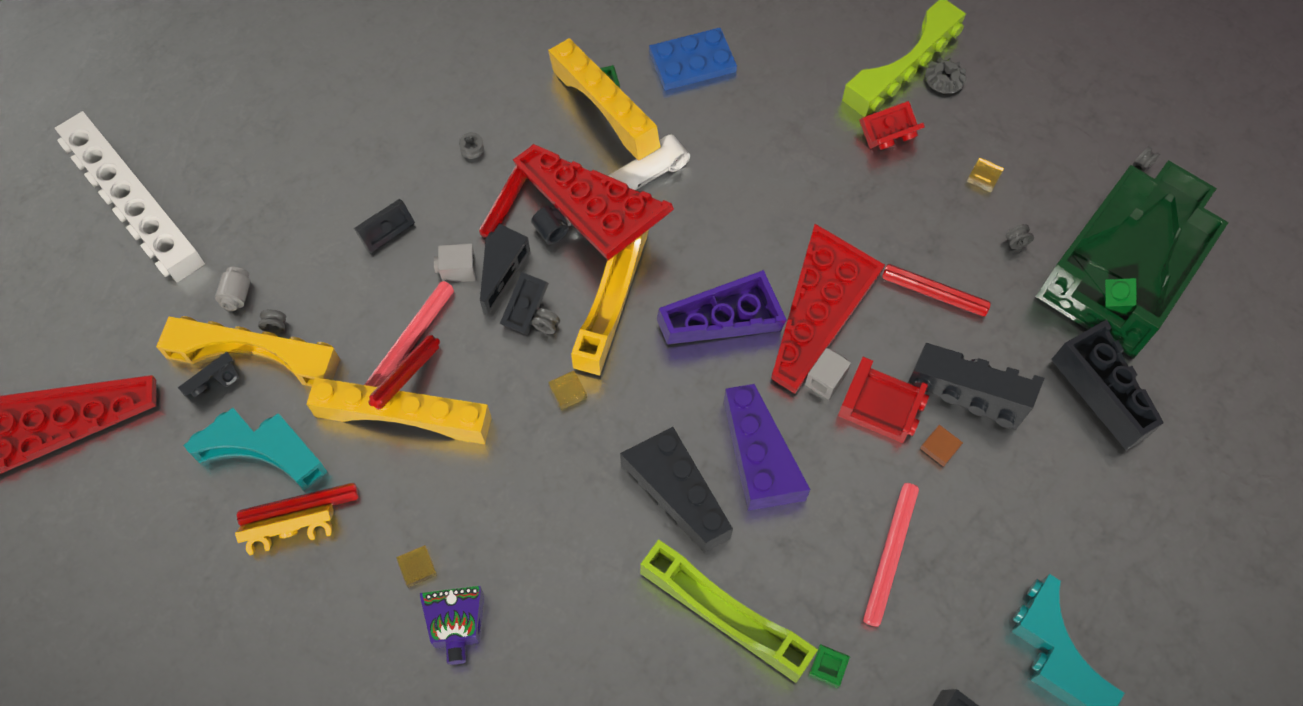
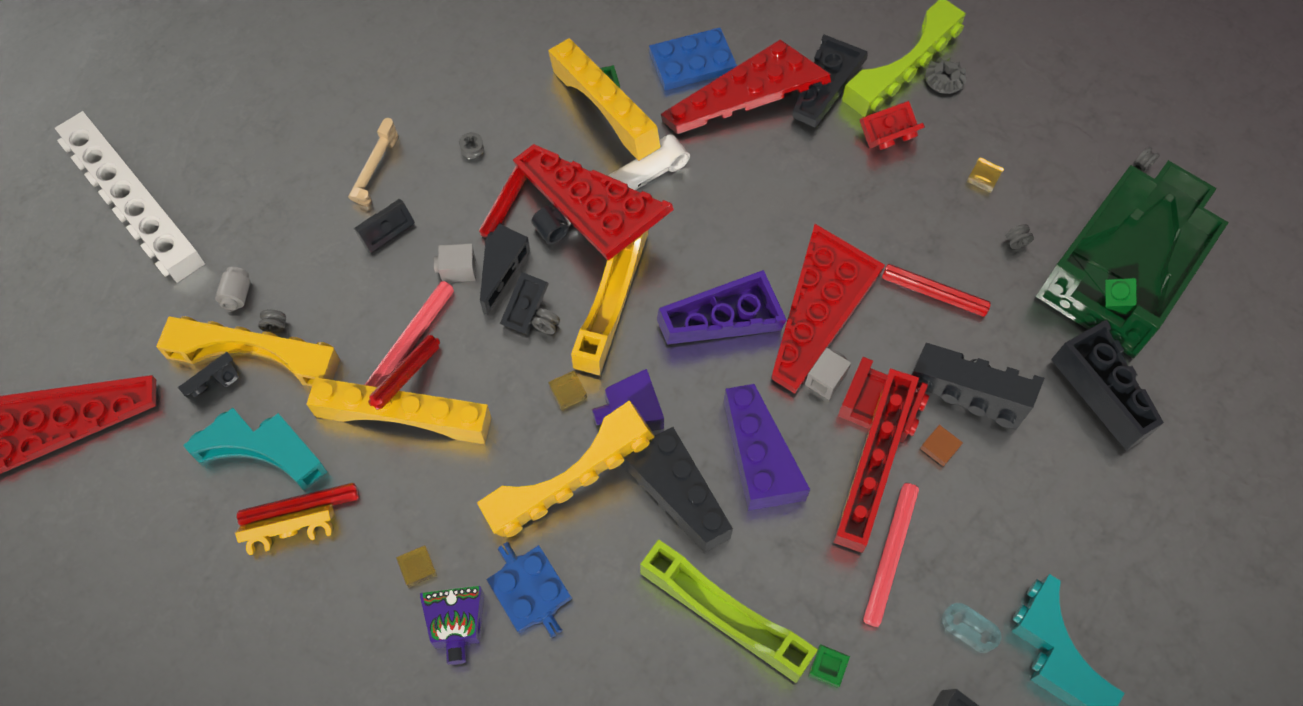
(388, 137): none -> tan hinge
(529, 589): none -> blue plate
(618, 436): none -> yellow arch
(640, 392): none -> dark purple torso
(747, 86): none -> red wing
(842, 63): none -> black wing
(876, 461): none -> red brick
(975, 622): none -> clear light blue beam

